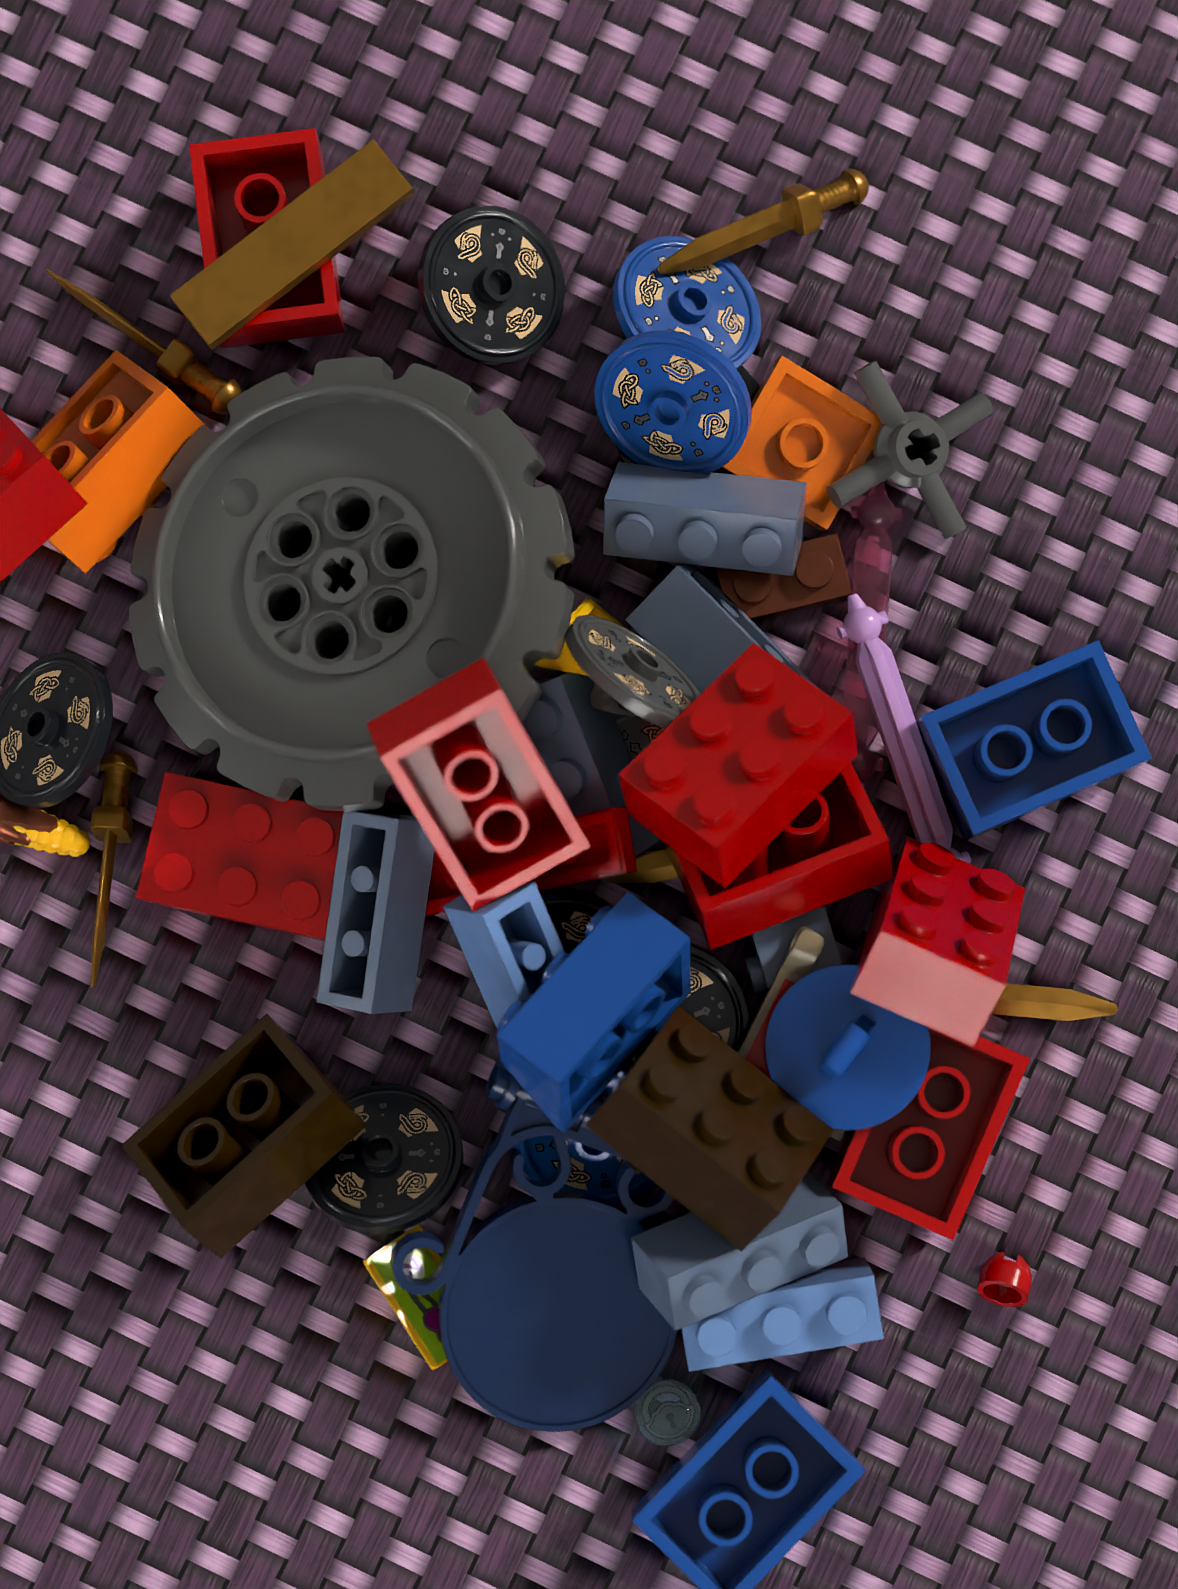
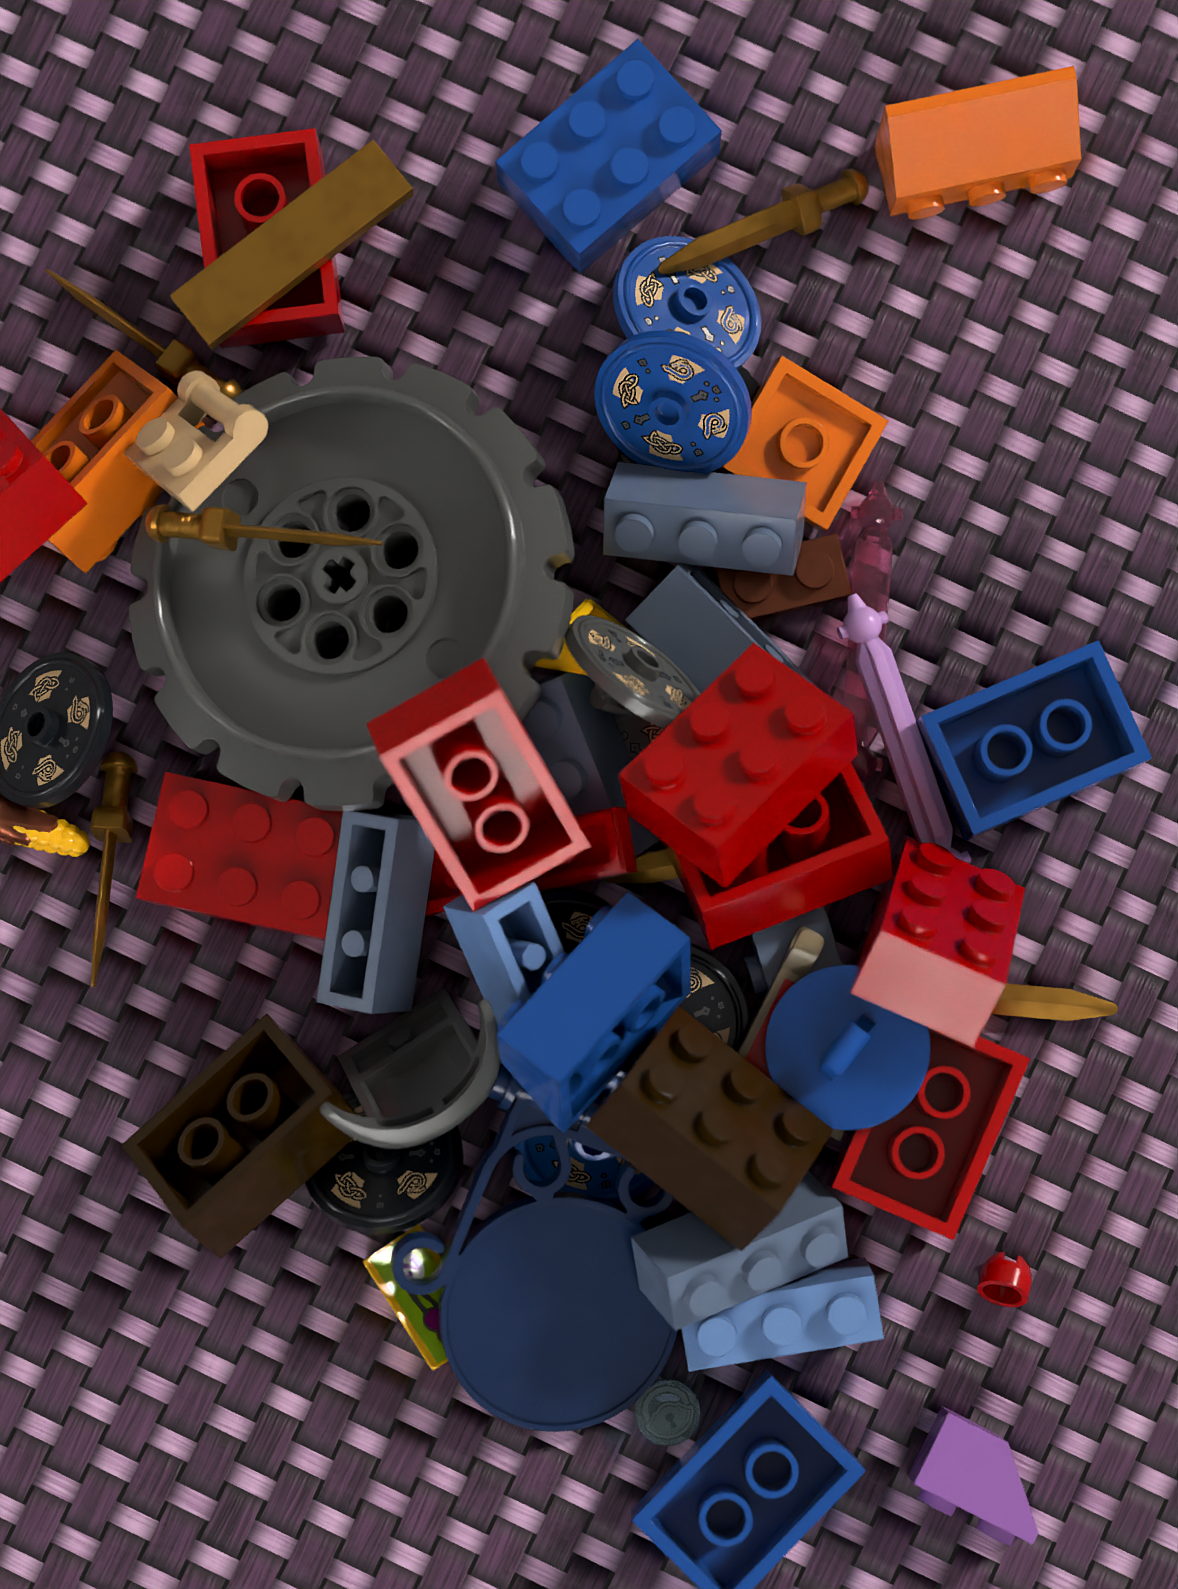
(185, 458): none -> tan plate
(222, 527): none -> pearl gold sword
(419, 1074): none -> dark grey piece
(491, 285): black shield -> none
(608, 156): none -> blue brick
(889, 454): dark grey bar -> none
(975, 1471): none -> medium lavender slope
(980, 143): none -> orange slope

